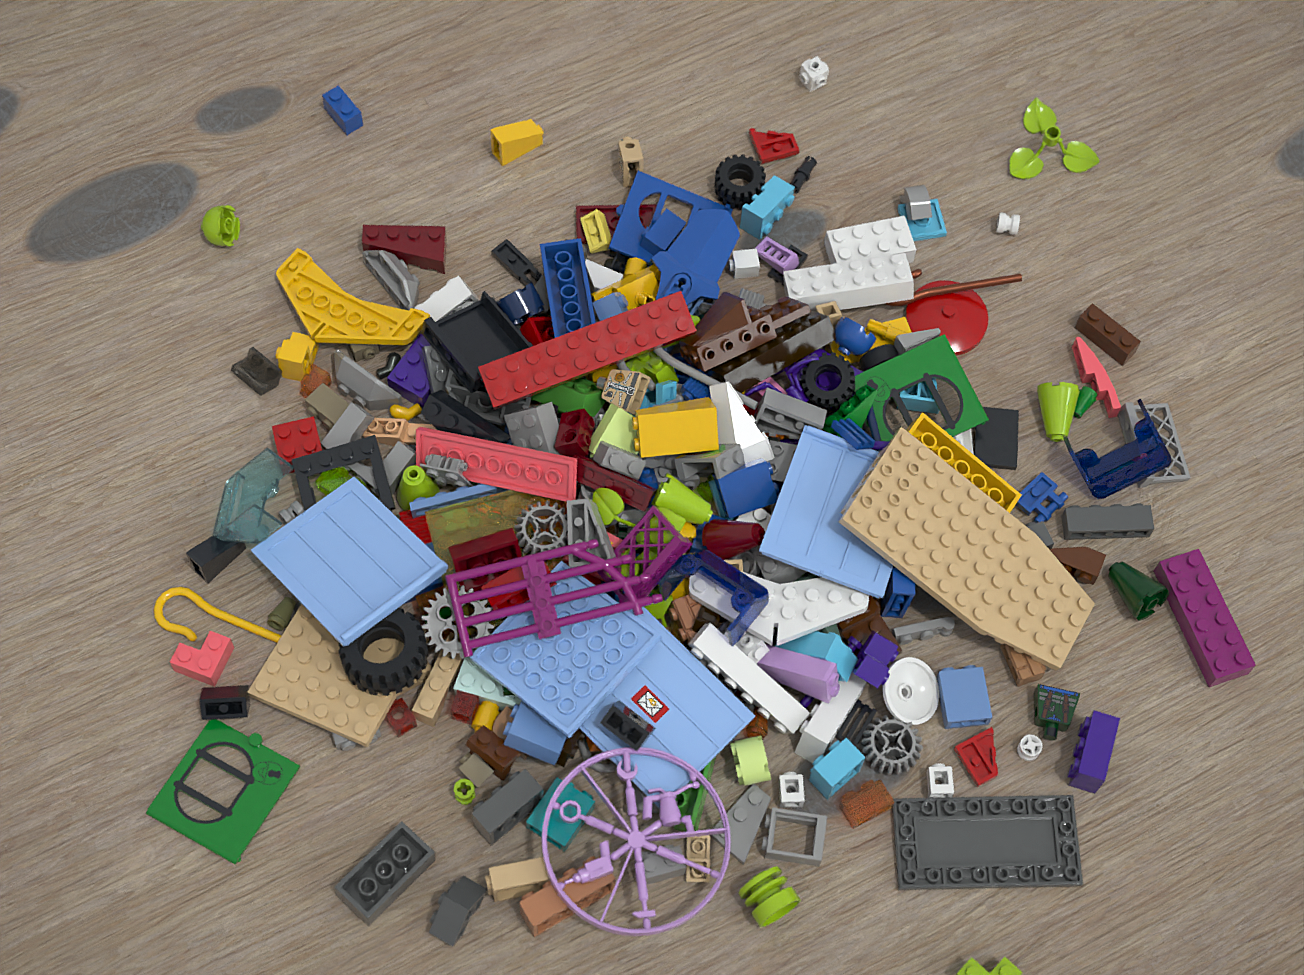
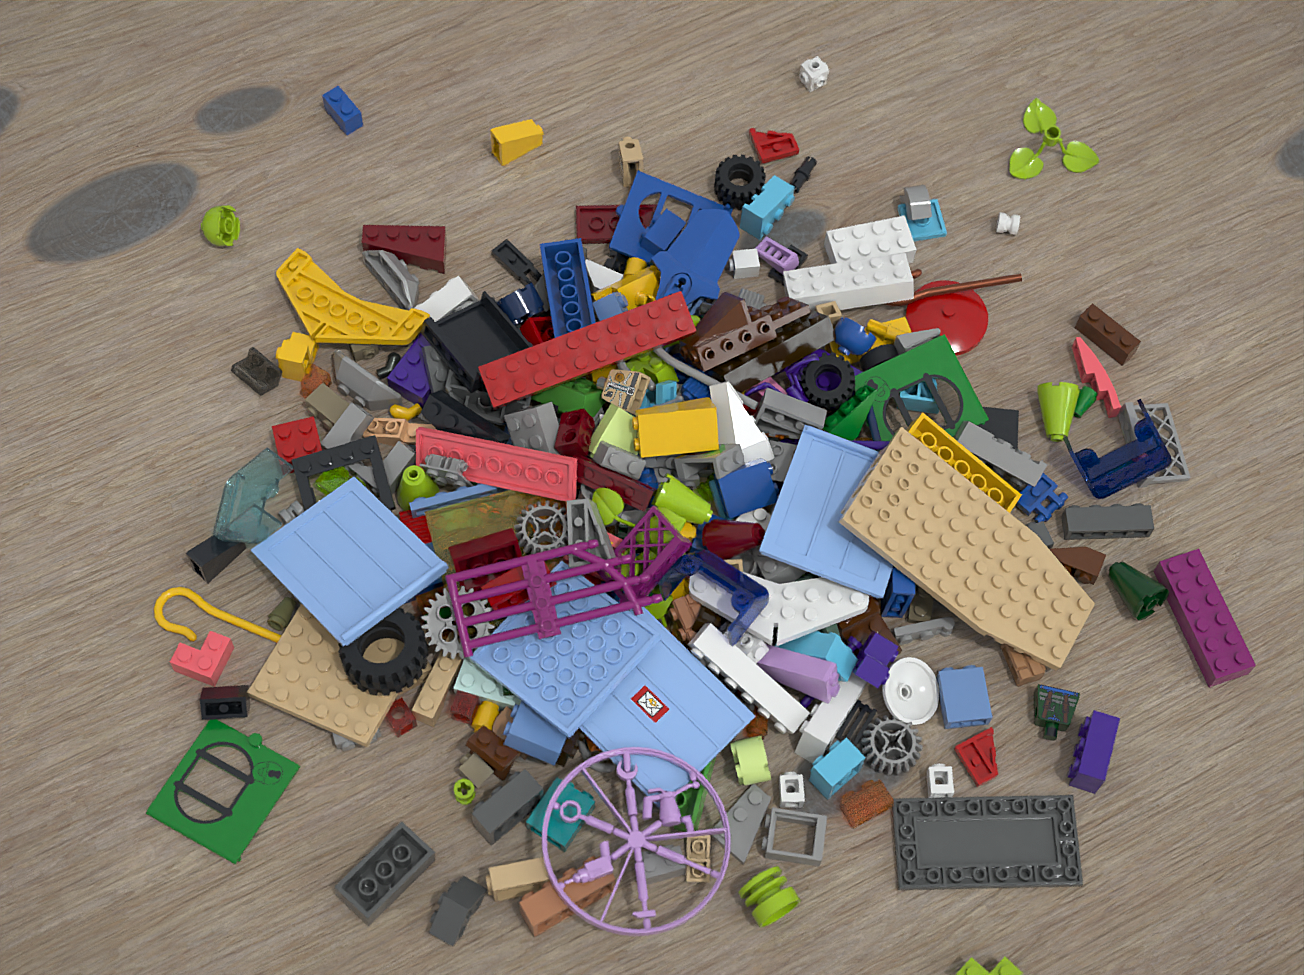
(596, 231): light yellow slope -> none
(627, 725): black brick -> none
(853, 434): blue tile -> none
(920, 606): none -> dark tan hinge
(1000, 455): none -> light grey wedge
(1031, 743): white wheel -> none

